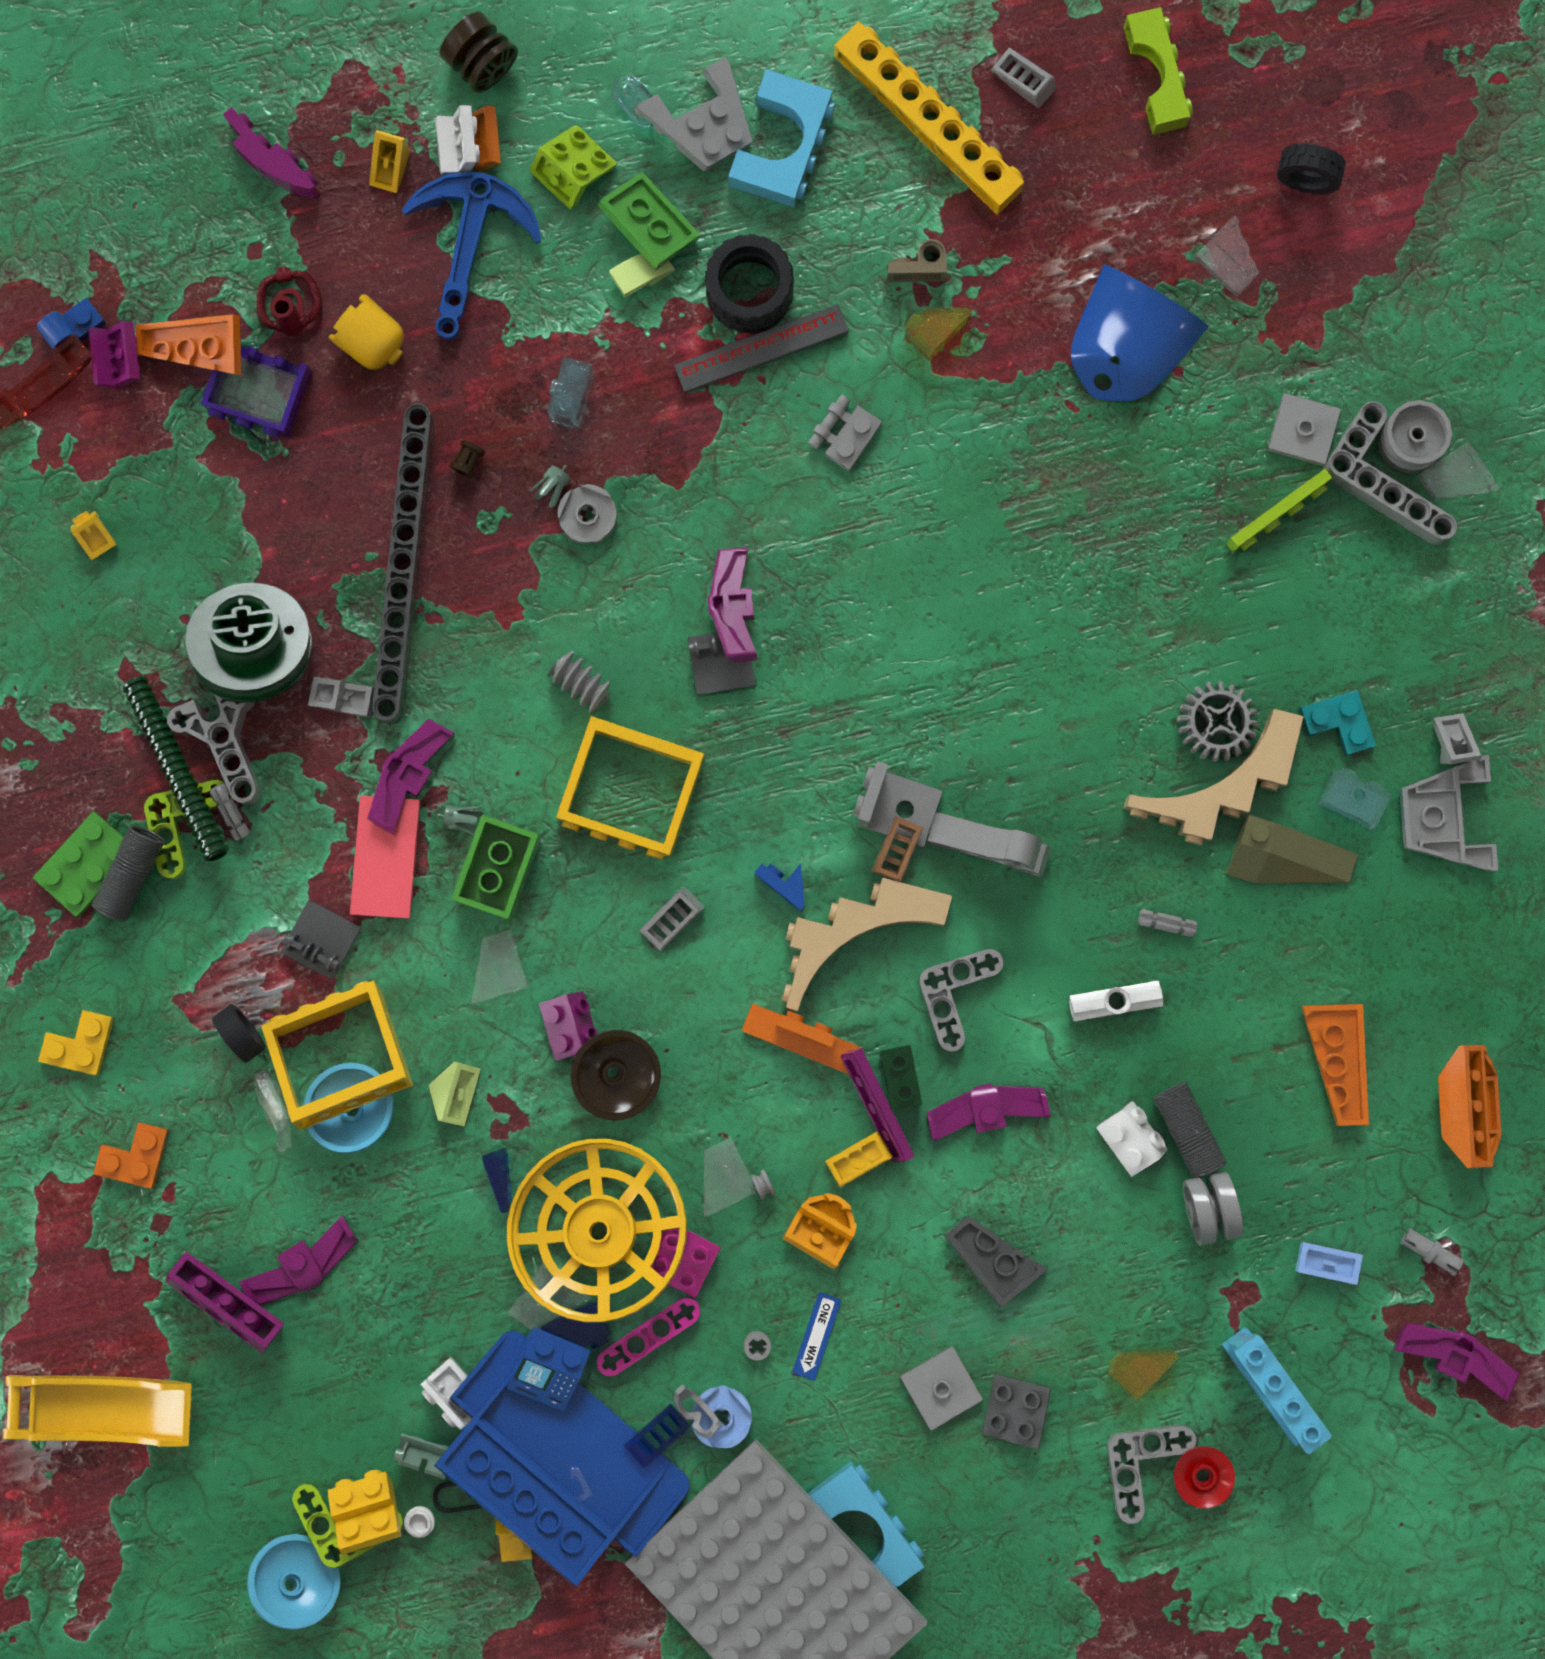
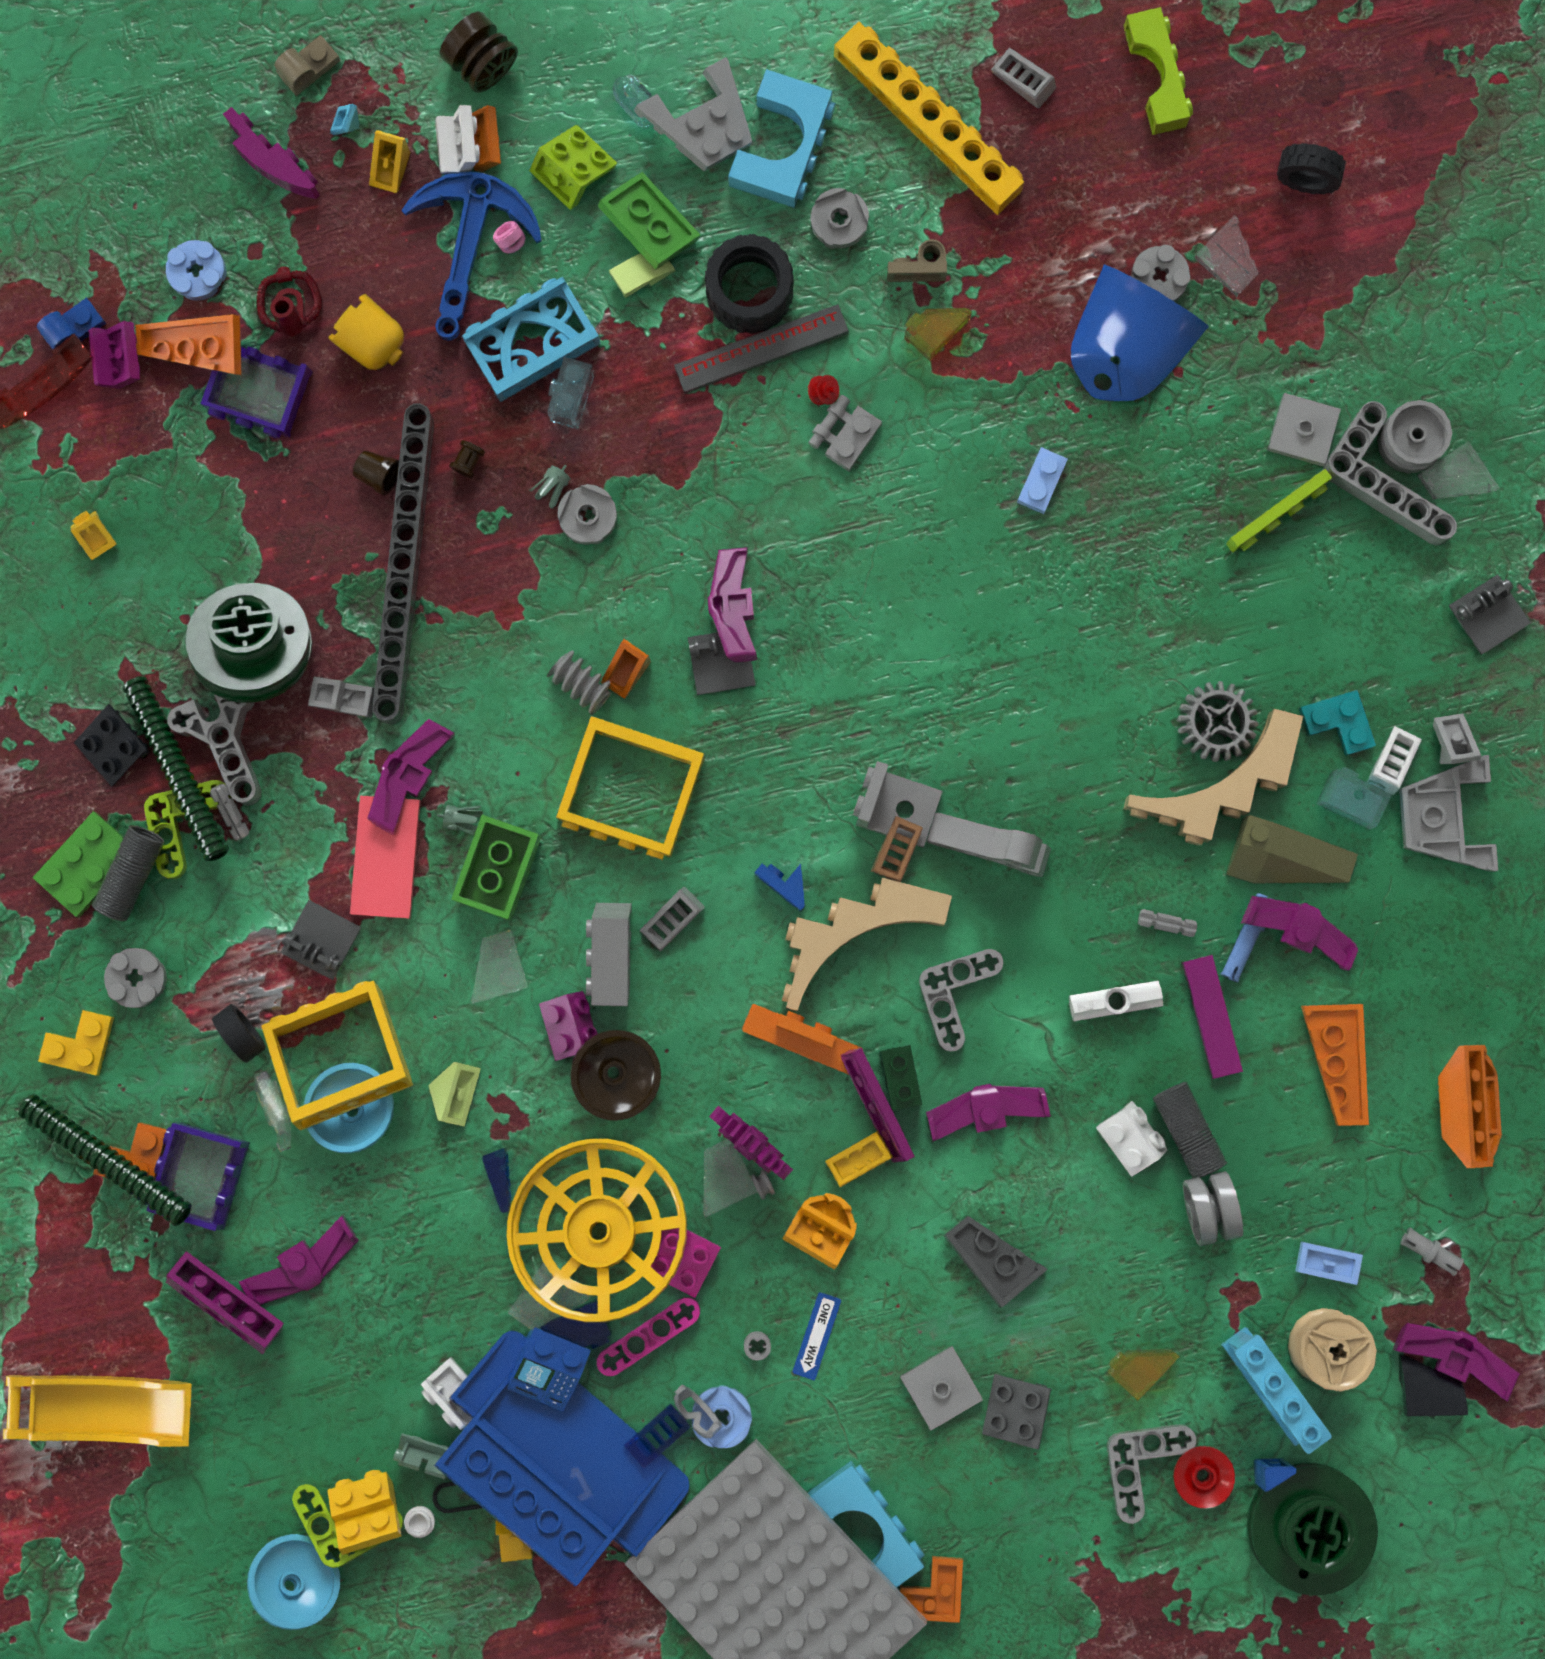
(105, 1159): none -> dark green piece
(111, 745): none -> black hinge
(145, 991): none -> light grey plate
(203, 1171): none -> window
(209, 279): none -> light blue plate
(303, 68): none -> dark tan plate
(345, 120): none -> medium azure slope
(376, 471): none -> dark brown piece
(507, 235): none -> bright pink tile
(518, 377): none -> medium azure fence
(609, 954): none -> light grey wedge
(626, 668): none -> orange slope
(751, 1143): none -> magenta gear
(823, 390): none -> red wheel
(847, 204): none -> light grey plate
(943, 1598): none -> orange plate
(1042, 480): none -> light blue plate
(1166, 260): none -> light grey plate
(1212, 1016): none -> magenta tile
(1242, 950): none -> medium blue pin
(1272, 1472): none -> blue slope
(1302, 928): none -> magenta plate
(1313, 1499): none -> dark green wheel
(1352, 1353): none -> tan piece
(1387, 776): none -> white slope
(1430, 1391): none -> black slope
(1489, 614): none -> dark grey hinge

